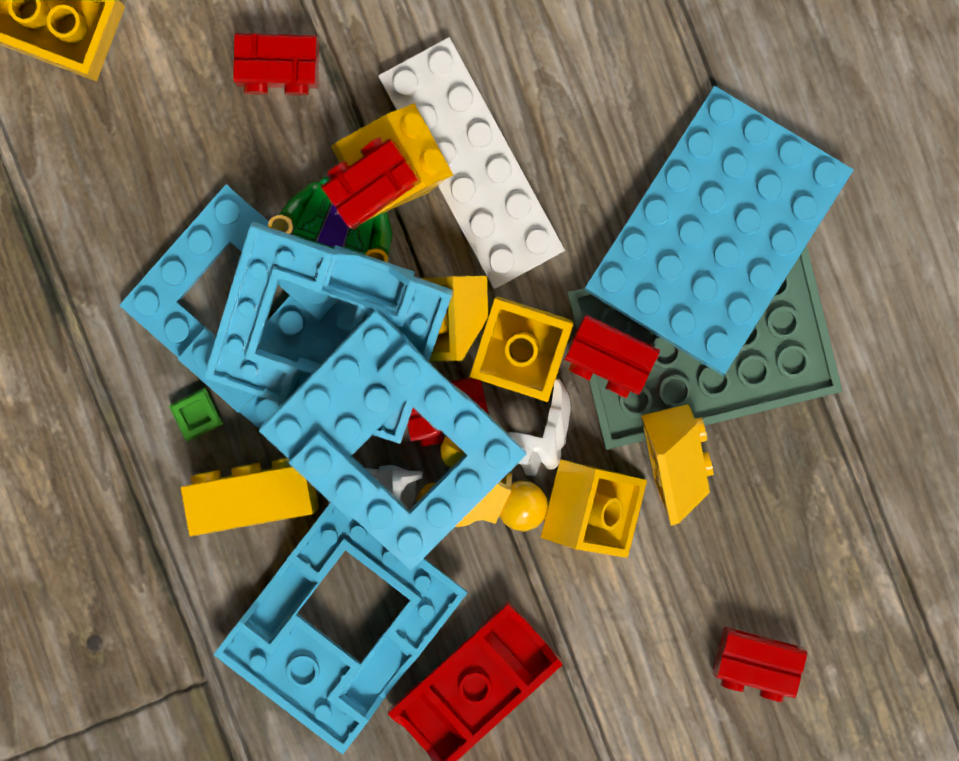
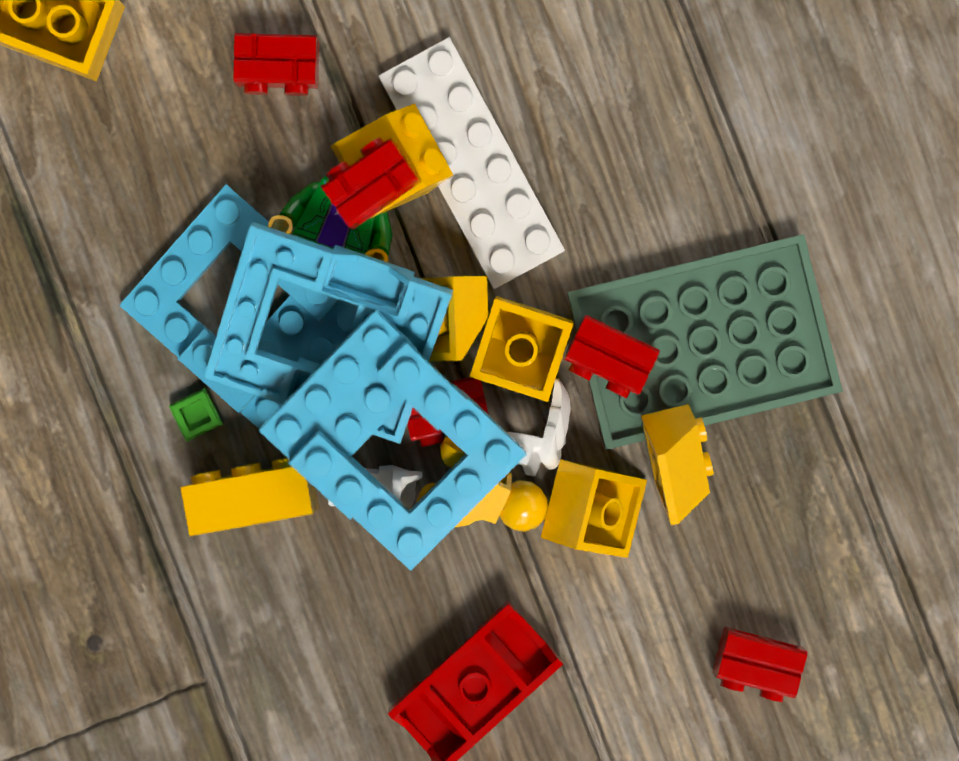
(305, 667): medium azure piece -> none
(718, 230): medium azure plate -> none

